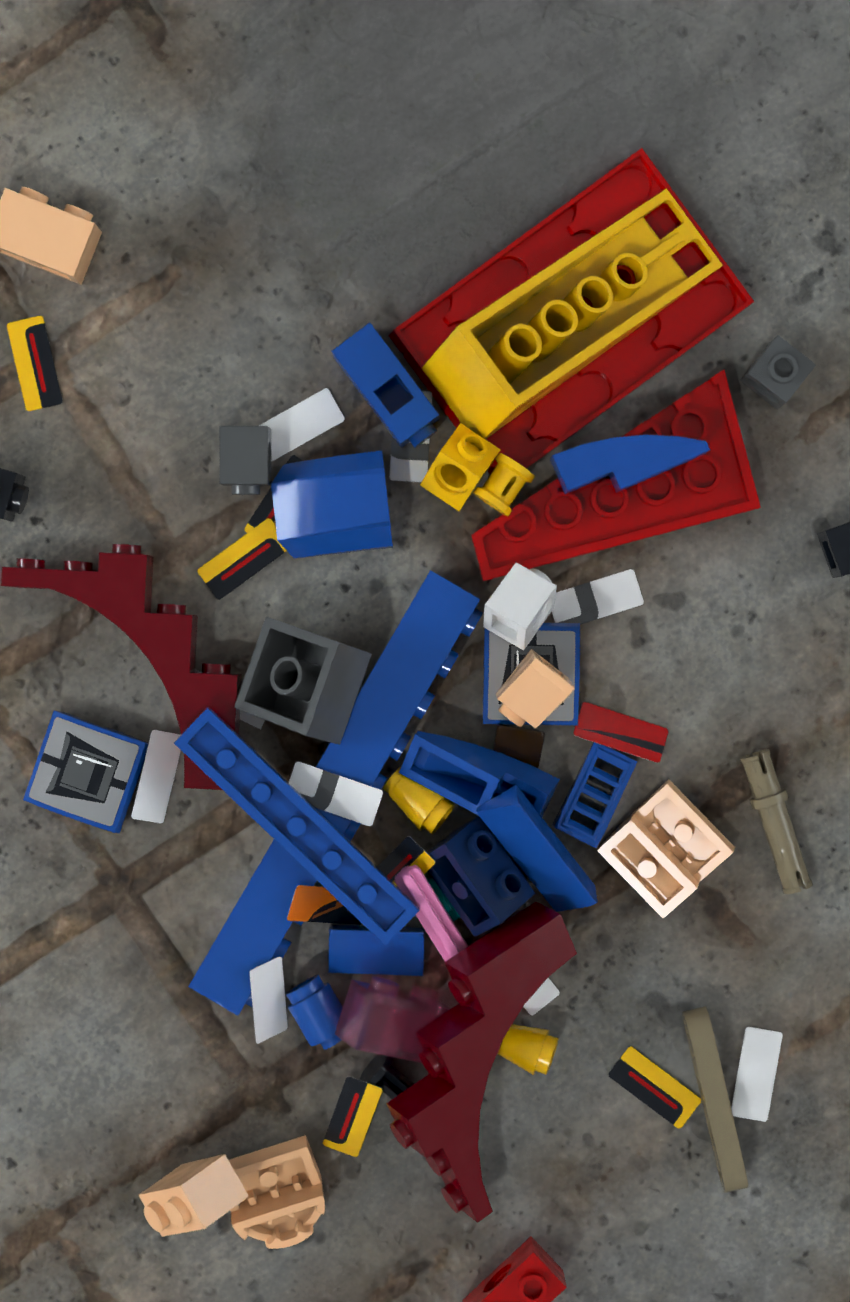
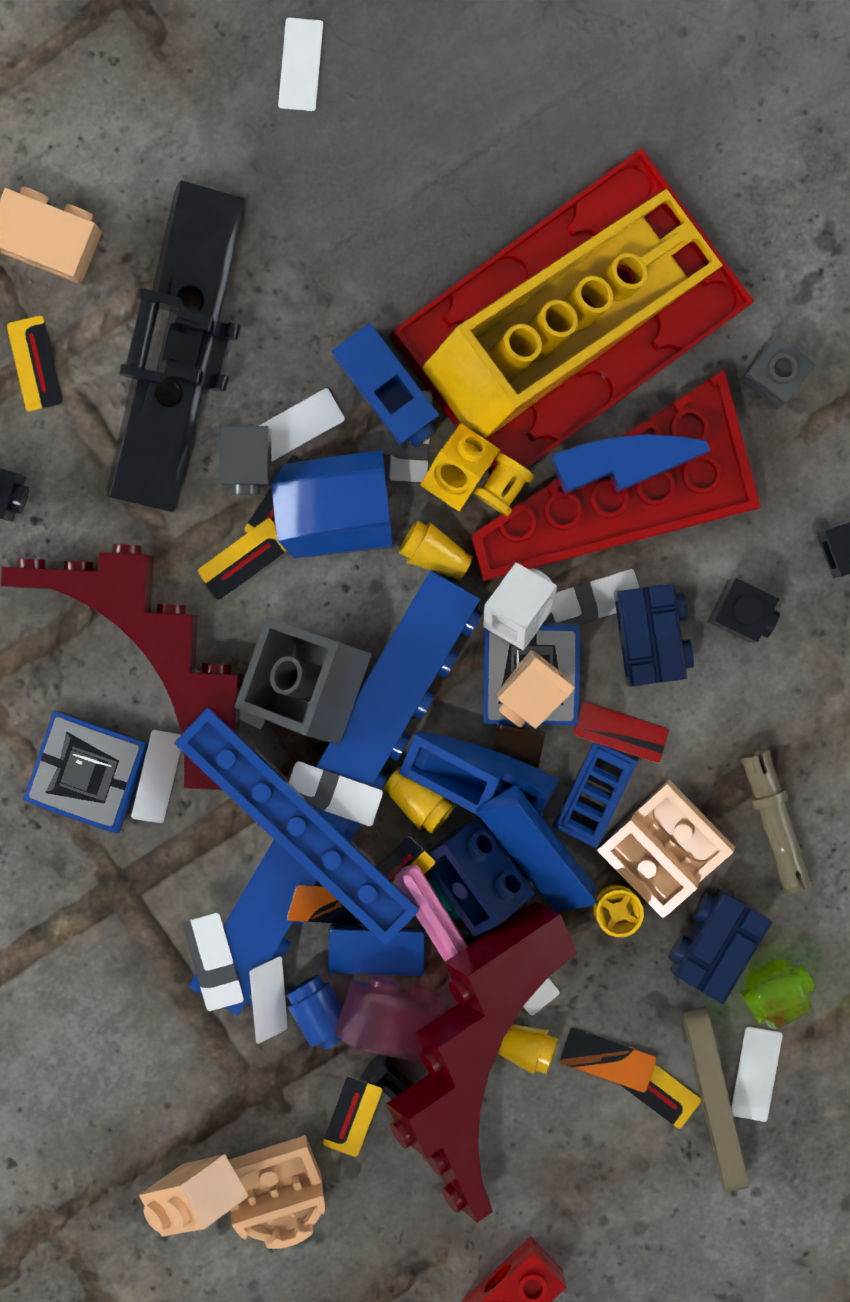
(195, 255): none -> black piece
(213, 962): none -> white sticker
(300, 64): none -> white sticker
(434, 551): none -> yellow cone
(608, 1060): none -> sticker
(624, 915): none -> yellow wheel
(652, 634): none -> dark blue brick
(718, 945): none -> dark blue brick
(745, 611): none -> black brick
(778, 993): none -> clear neon green head

